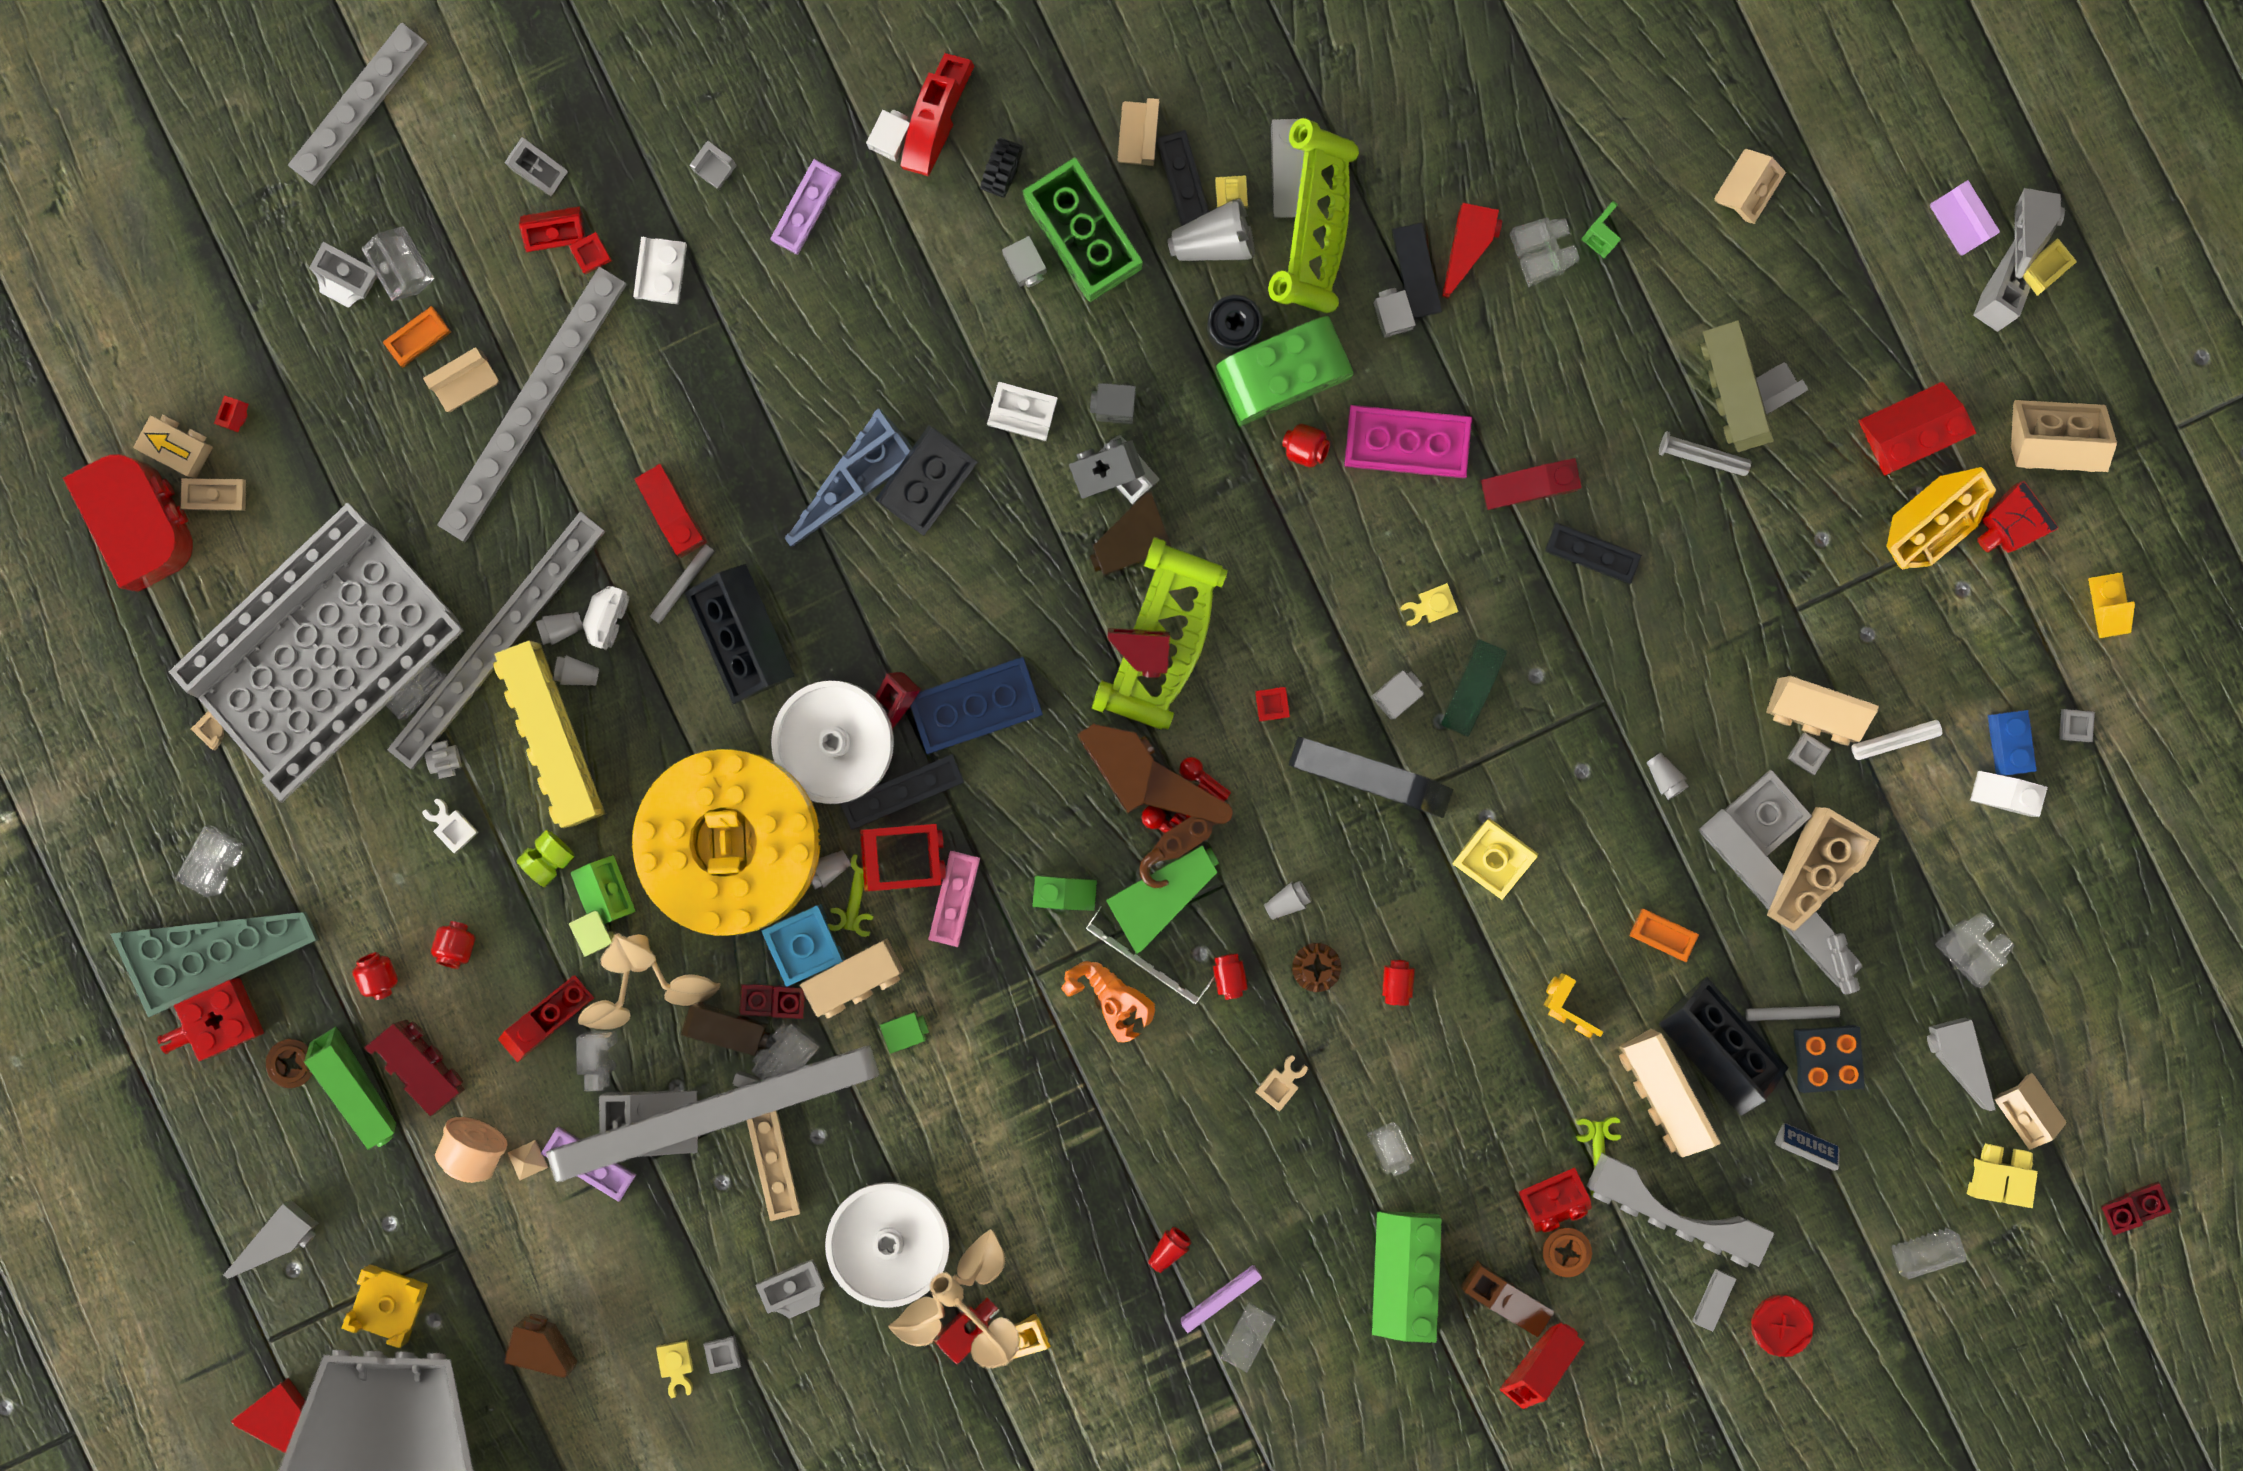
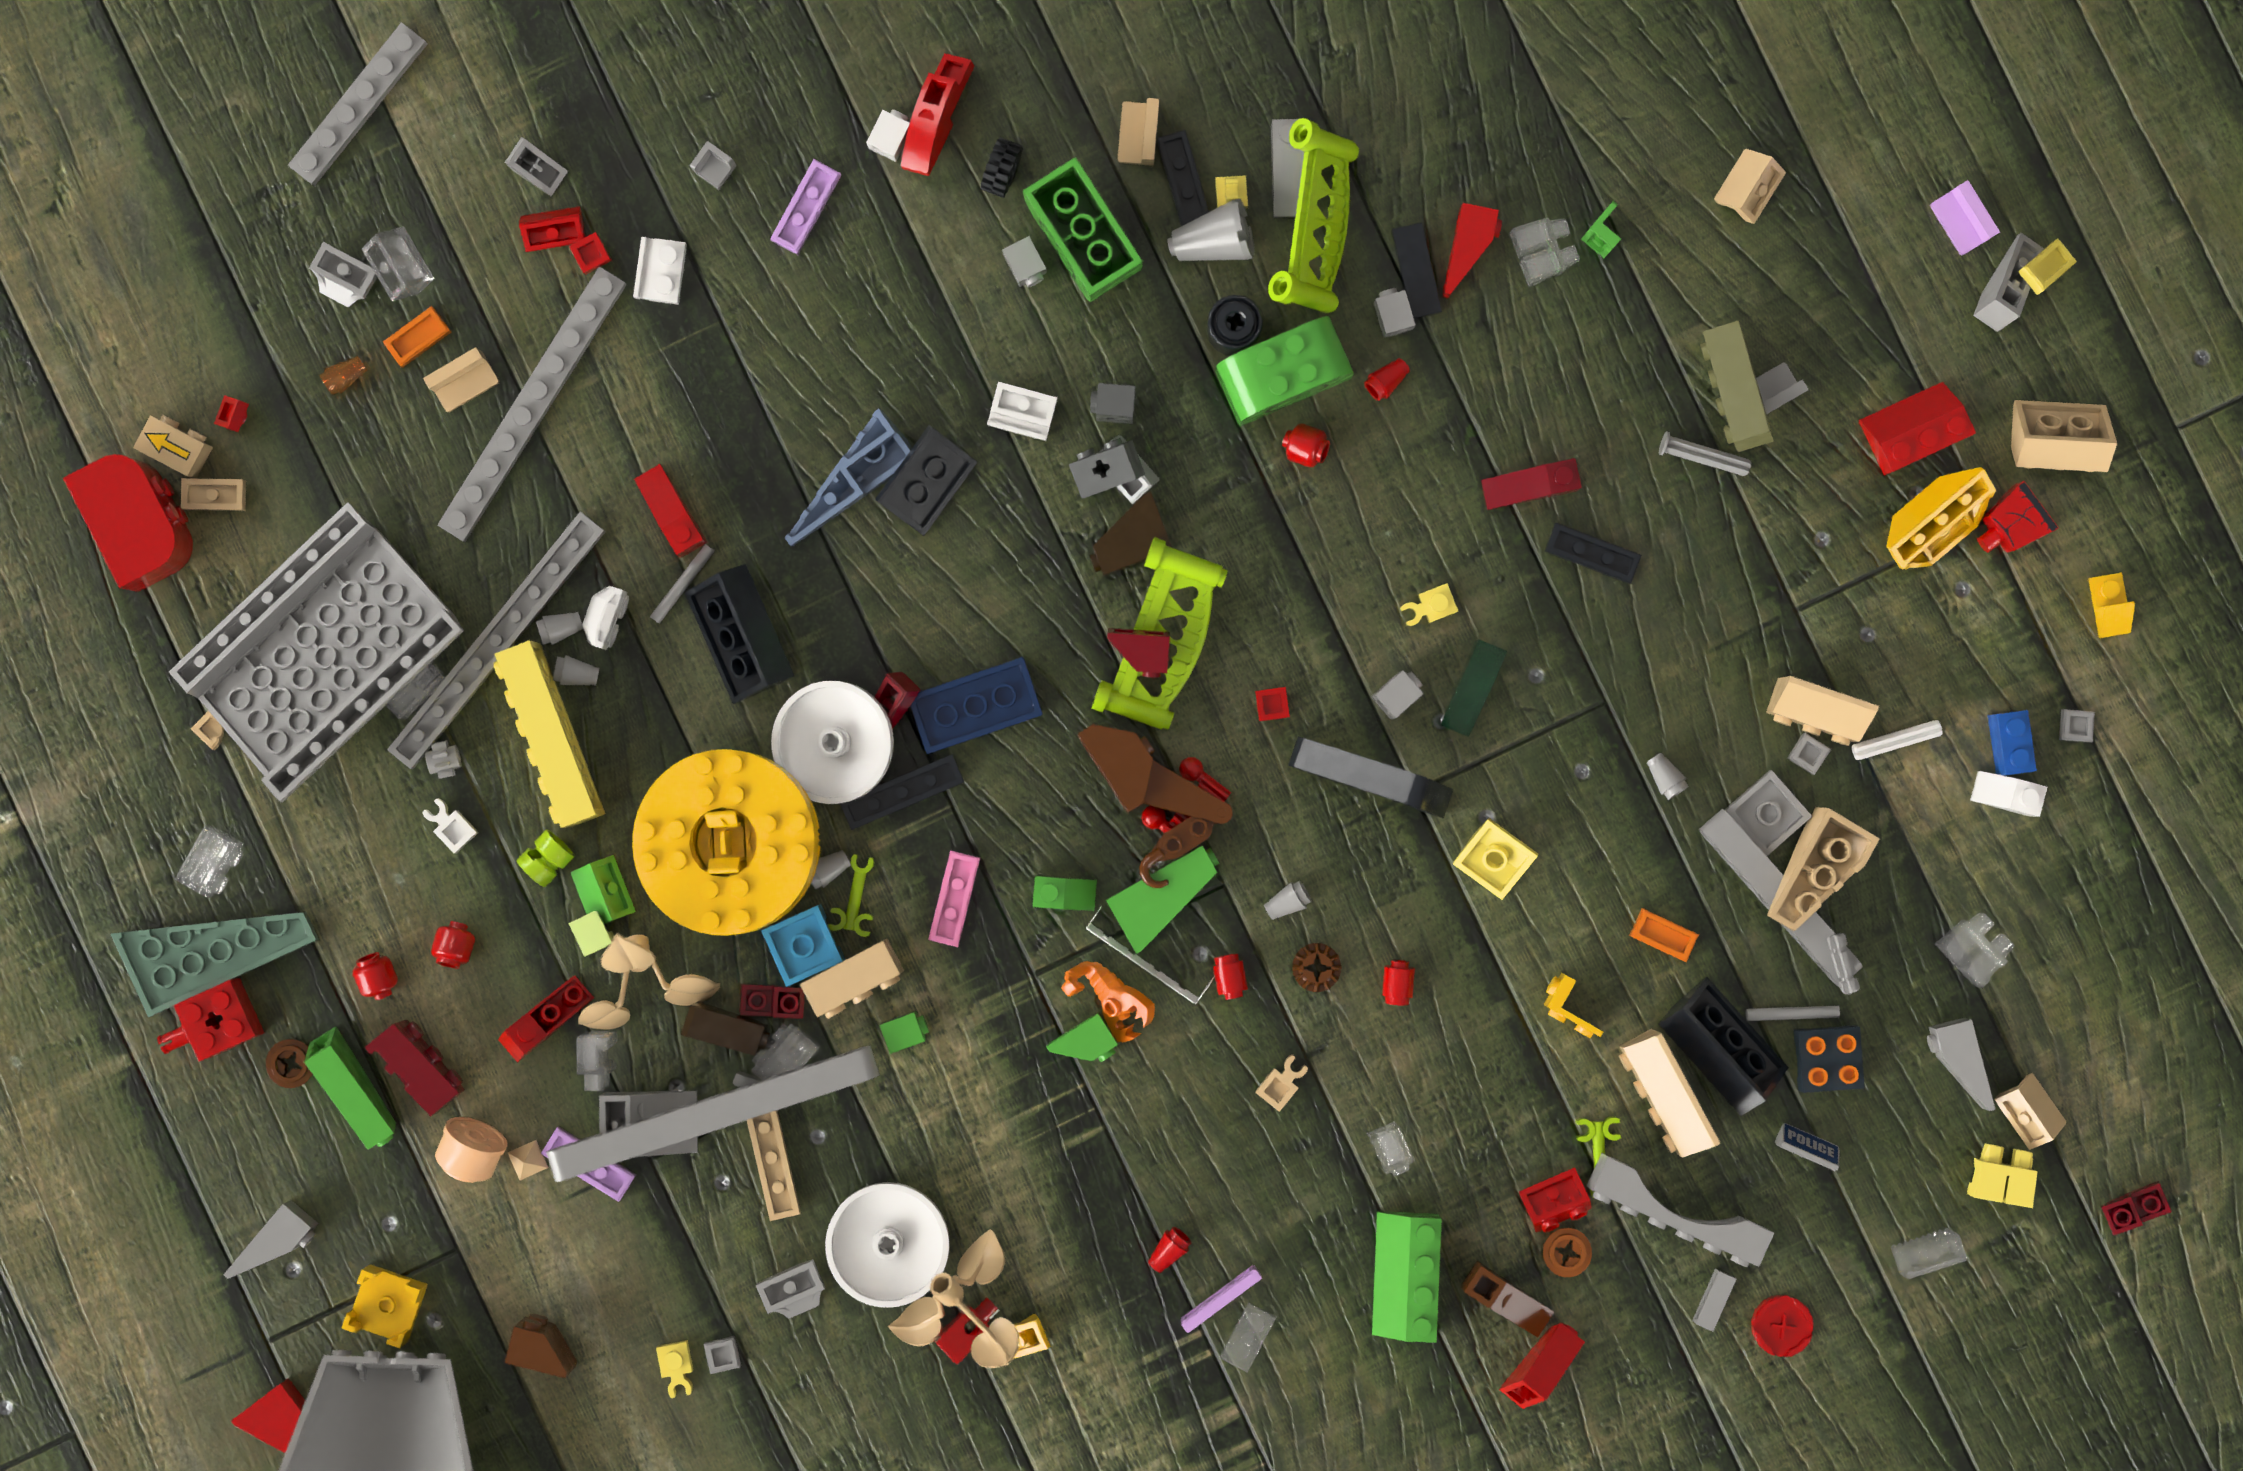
(342, 375): none -> clear orange cone
(870, 857): red window -> none
(1086, 1040): none -> bright green slope
(1386, 379): none -> red cone
(1408, 441): dark pink tile -> none
(2035, 221): light grey slope -> none

